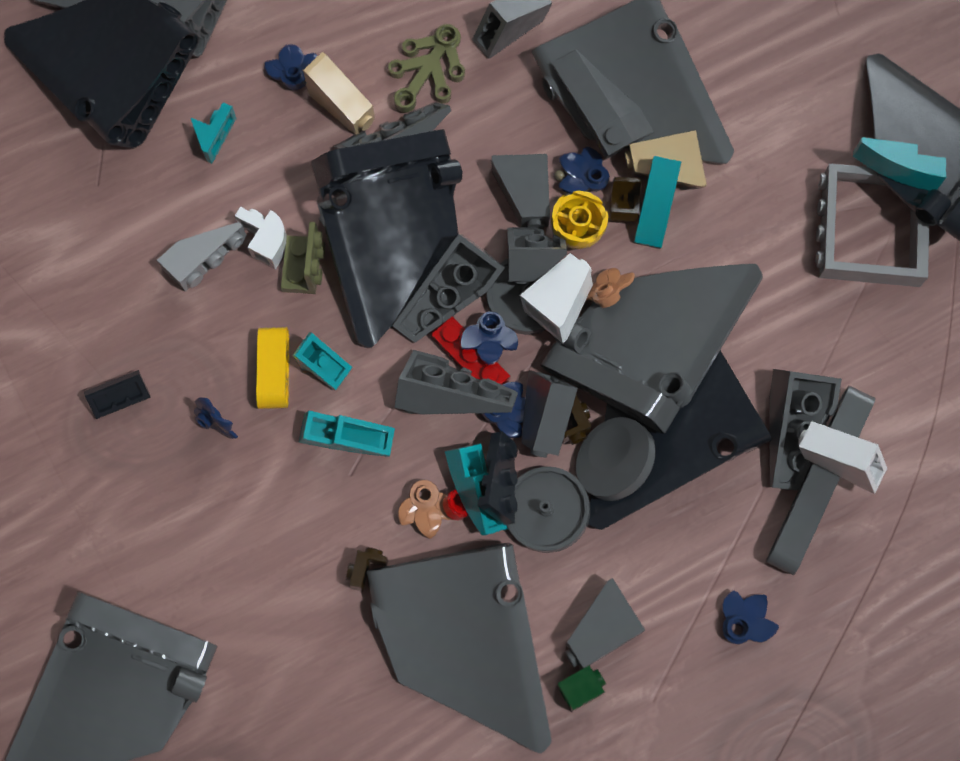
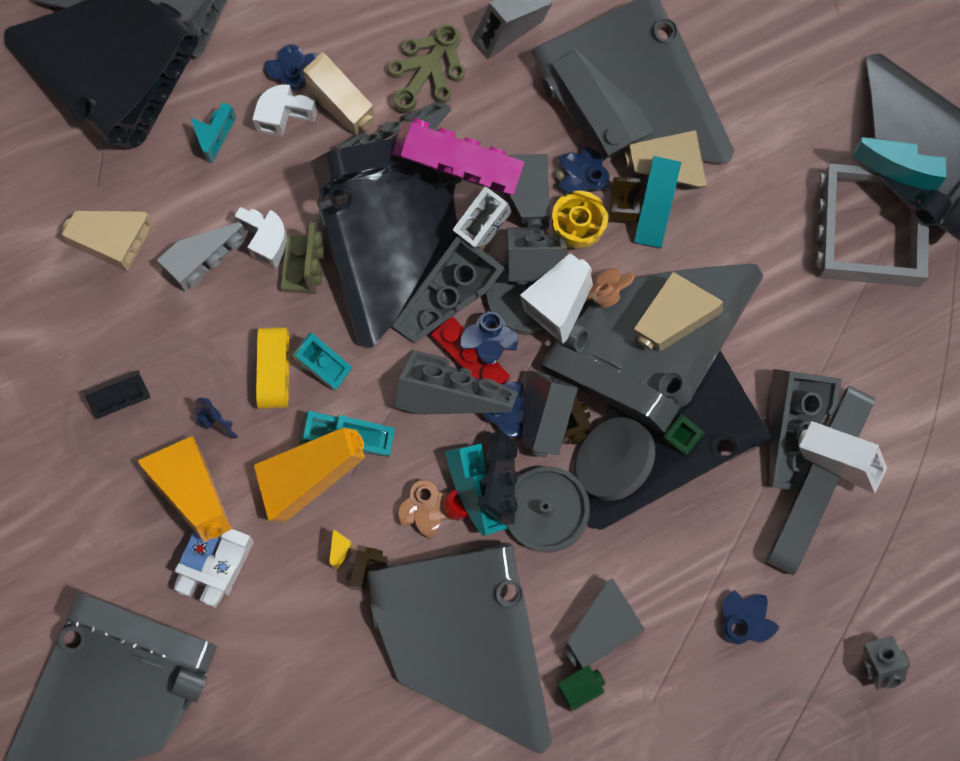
(108, 234): none -> tan slope
(188, 486): none -> light orange slope
(212, 565): none -> white hips
(279, 104): none -> white brick
(305, 472): none -> light orange slope
(340, 549): none -> yellow slope
(457, 157): none -> dark pink wedge
(483, 218): none -> white torso
(676, 313): none -> tan slope
(682, 434): none -> dark green slope
(885, 663): none -> dark grey brick

